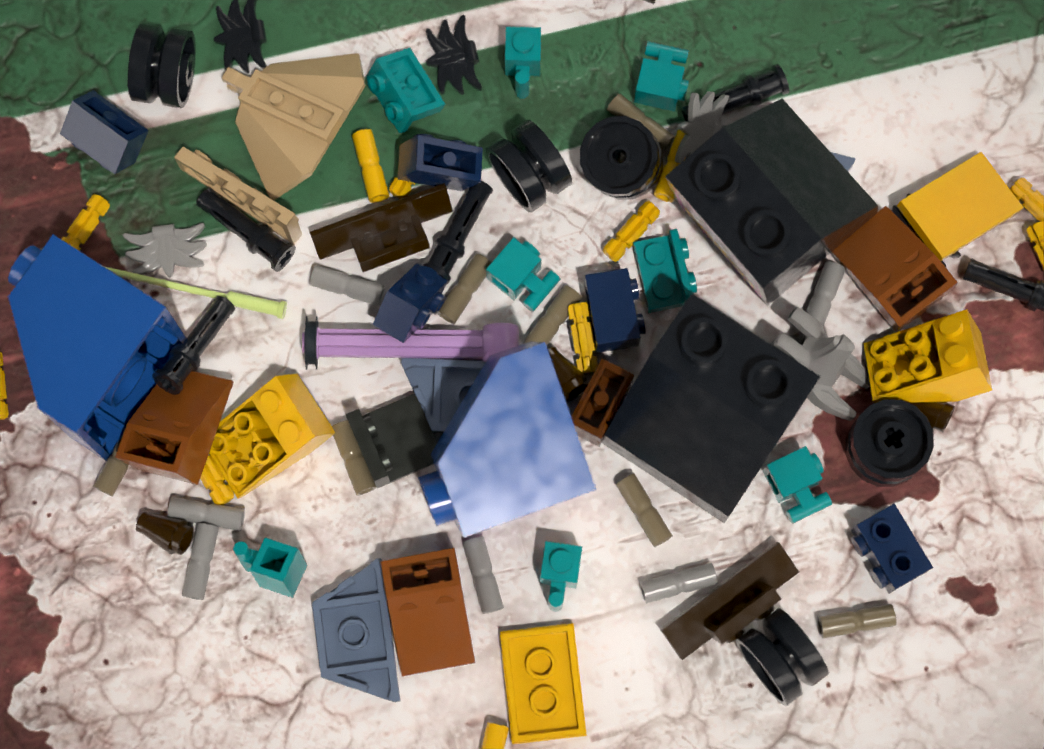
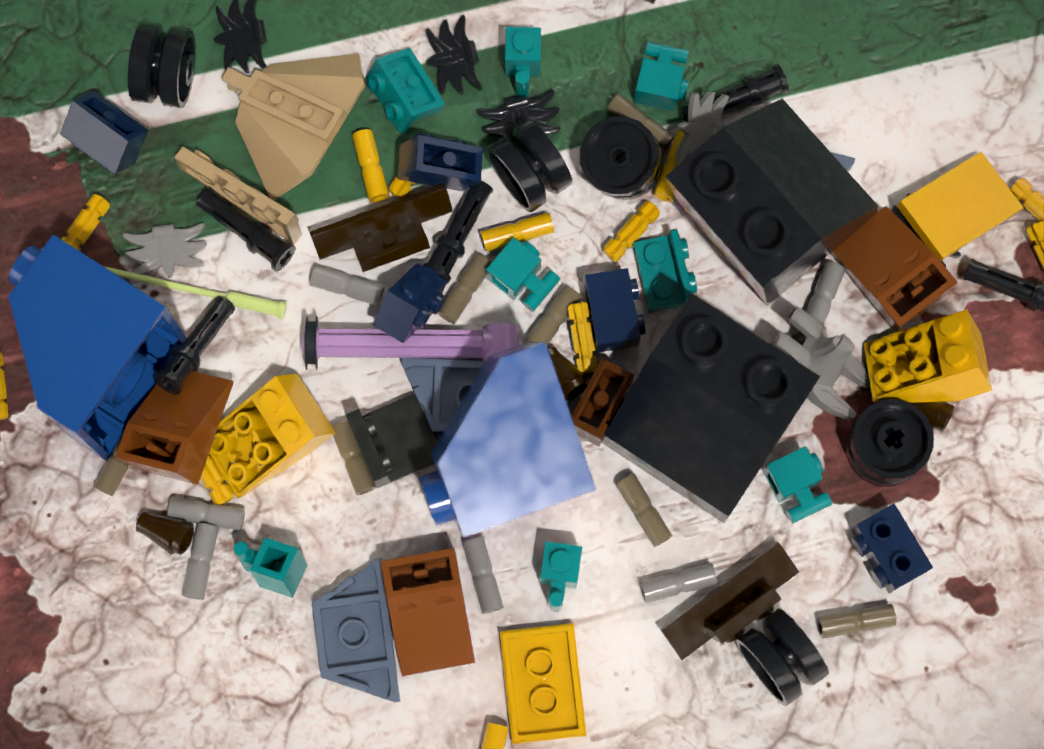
(517, 111): none -> black piece
(522, 231): none -> yellow piece

